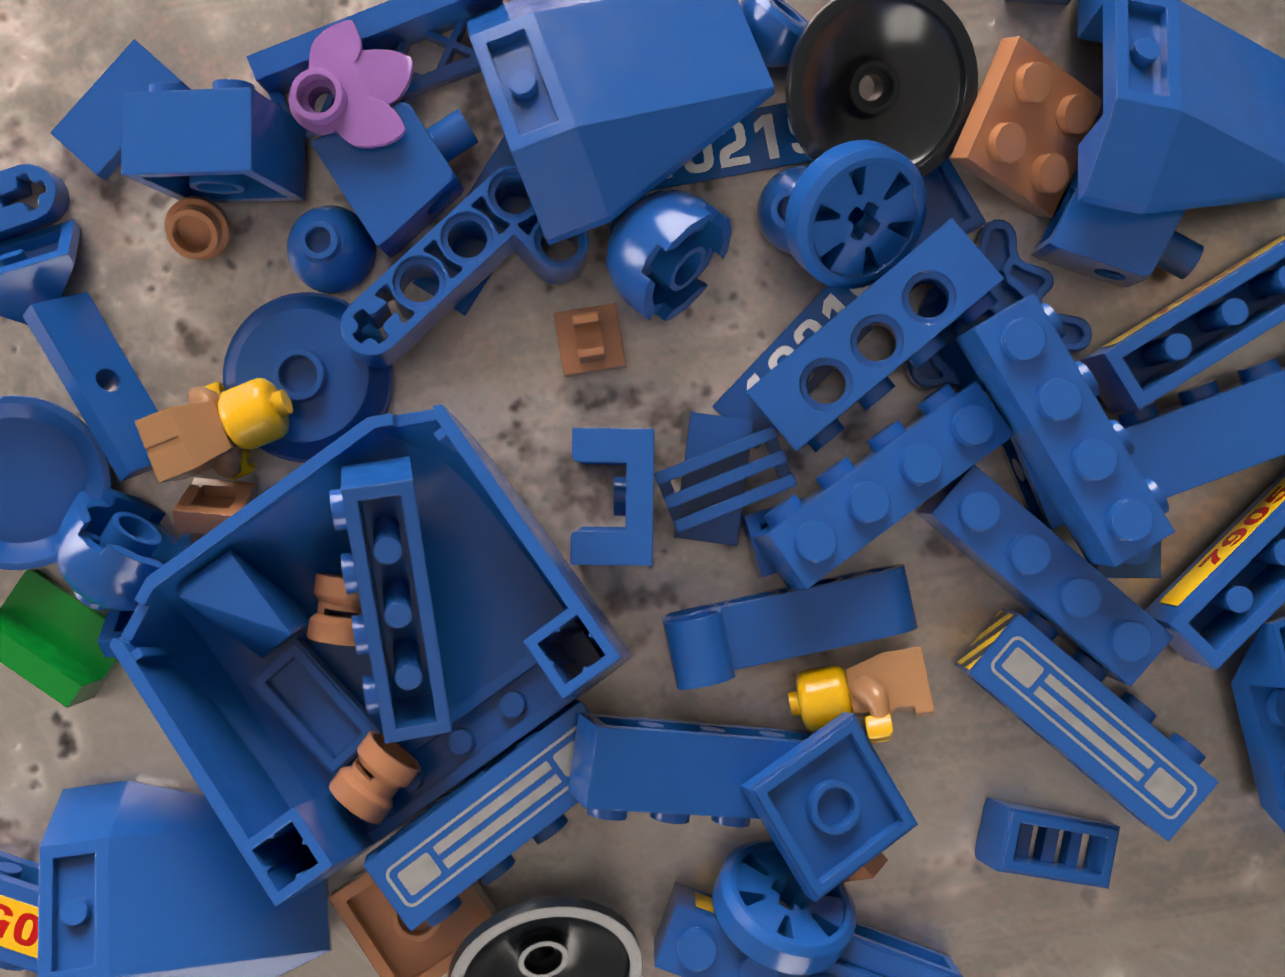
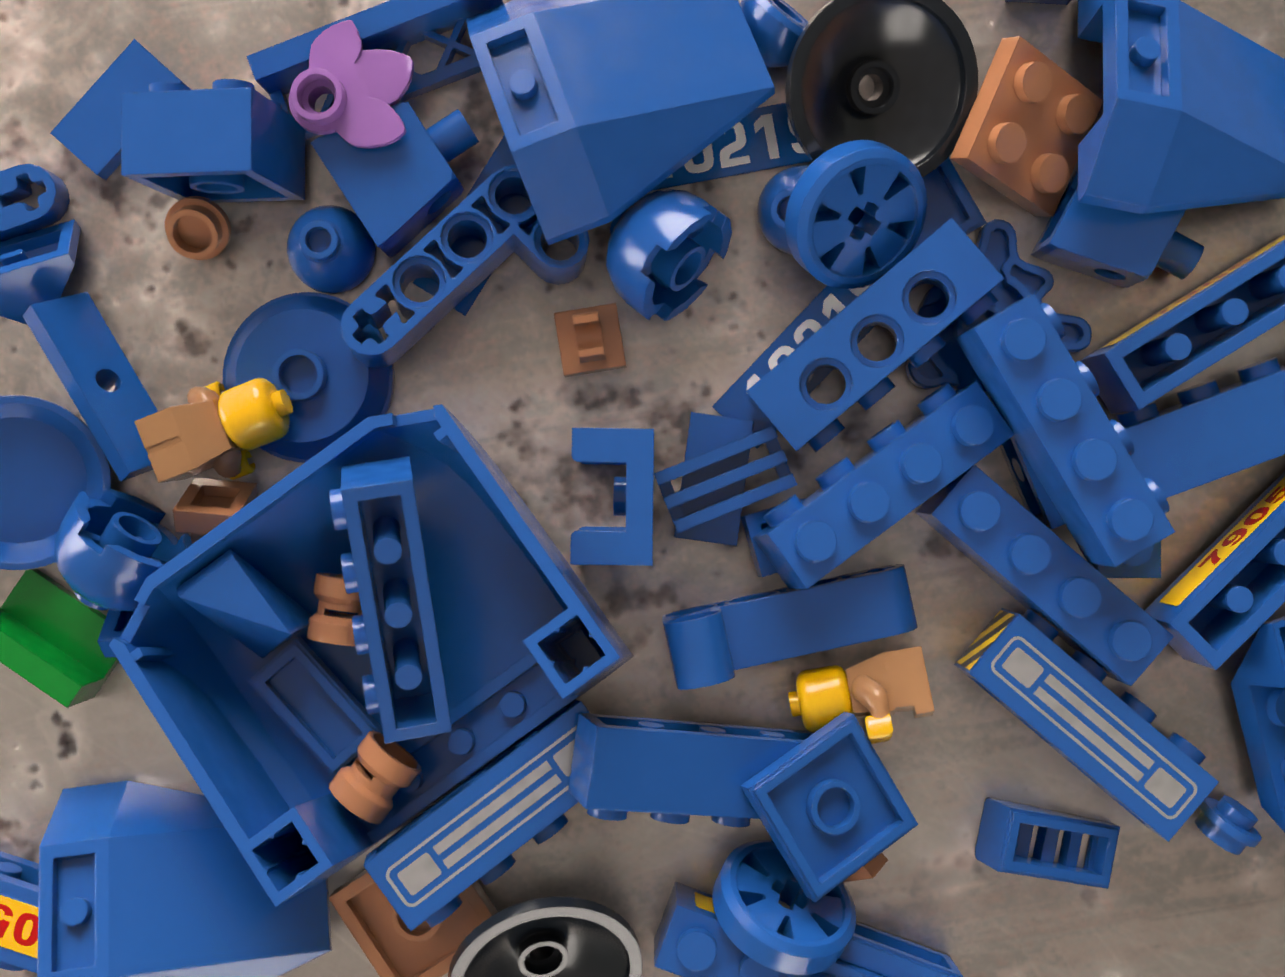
(1228, 824): none -> blue plate

